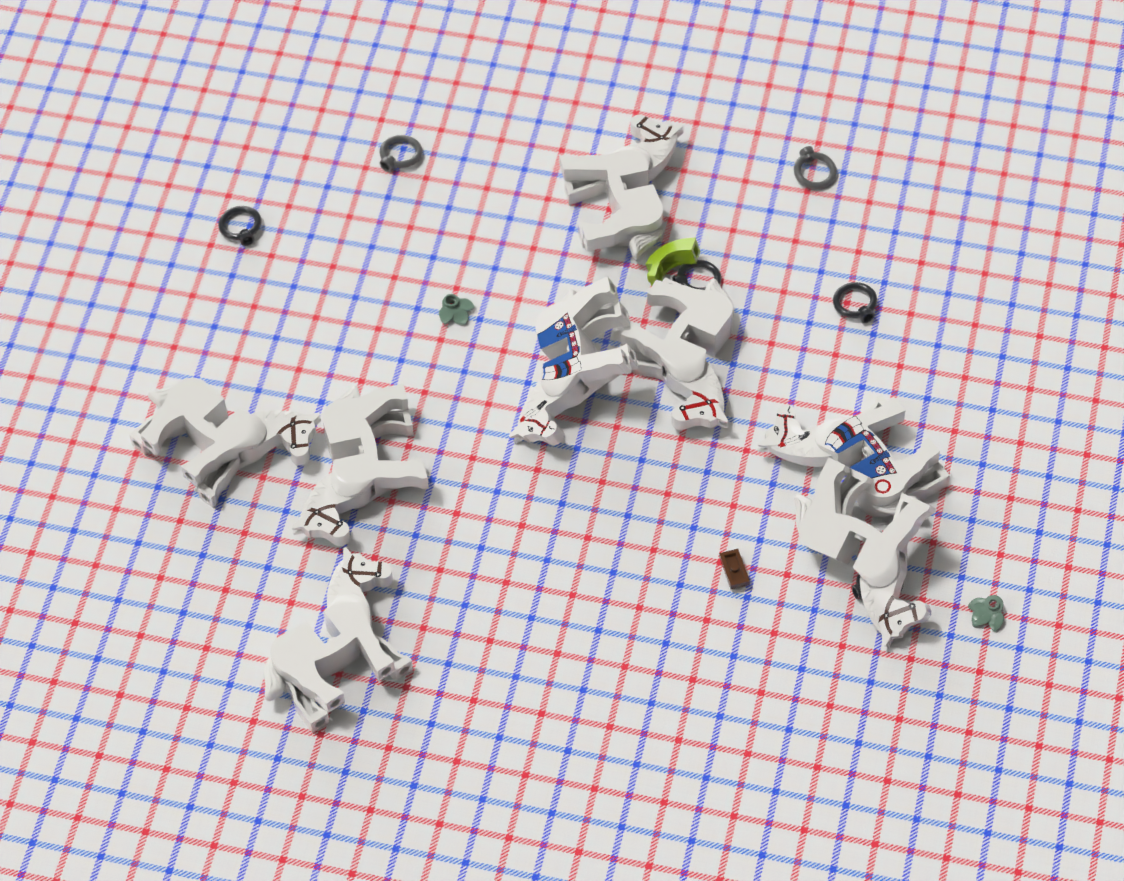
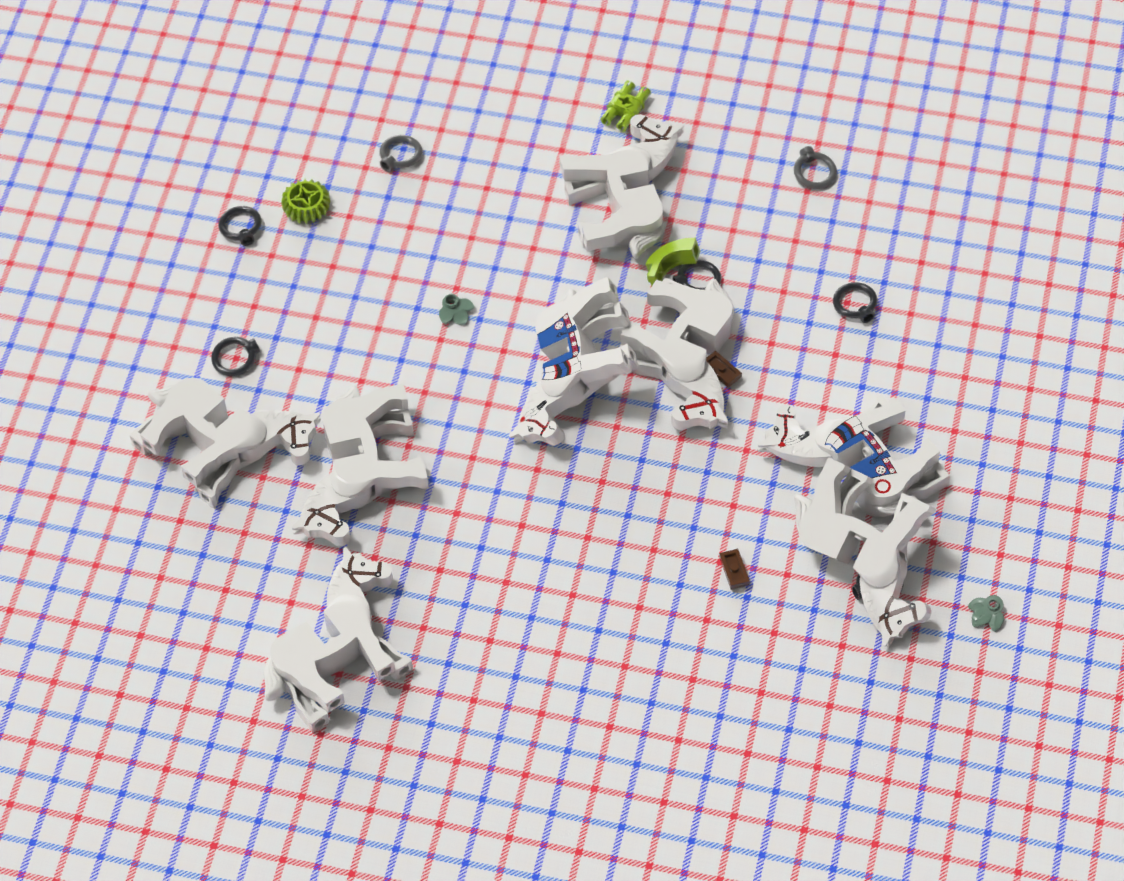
(251, 347): none -> black piece
(305, 201): none -> lime gear
(625, 105): none -> lime pin
(724, 369): none -> reddish brown plate

